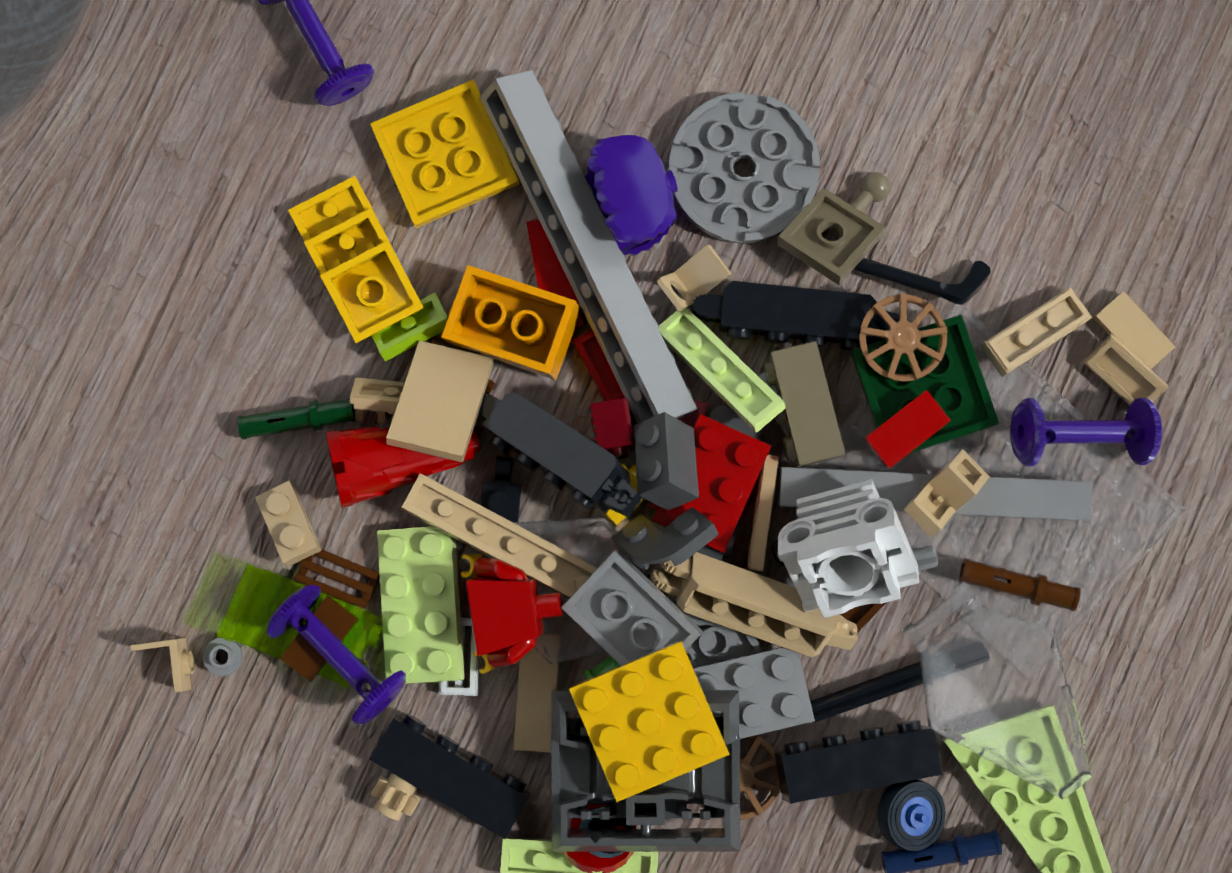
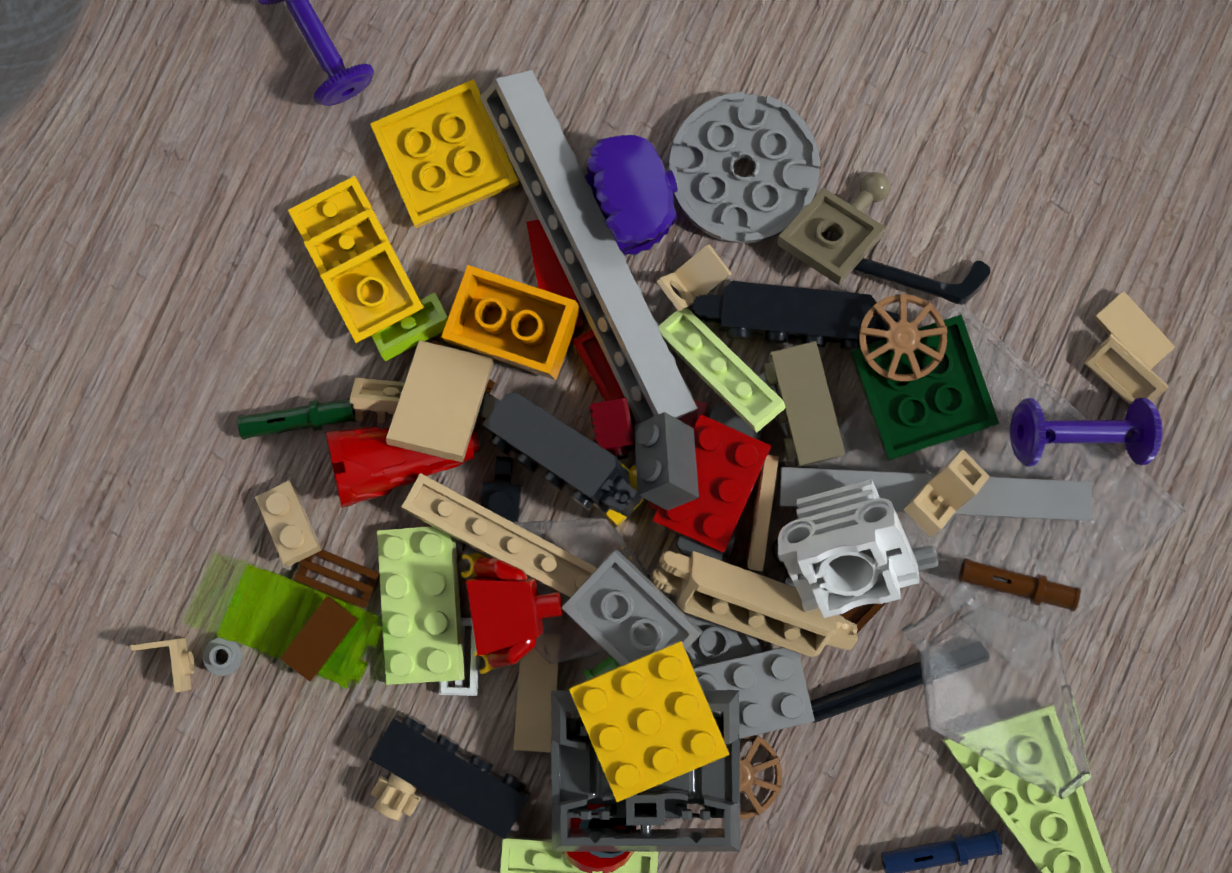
(291, 615): dark purple hose -> none
(677, 542): dark grey plate -> none
(858, 762): black brick -> none
(907, 429): red tile -> none
(911, 815): black wheel -> none
(1036, 332): tan tile -> none

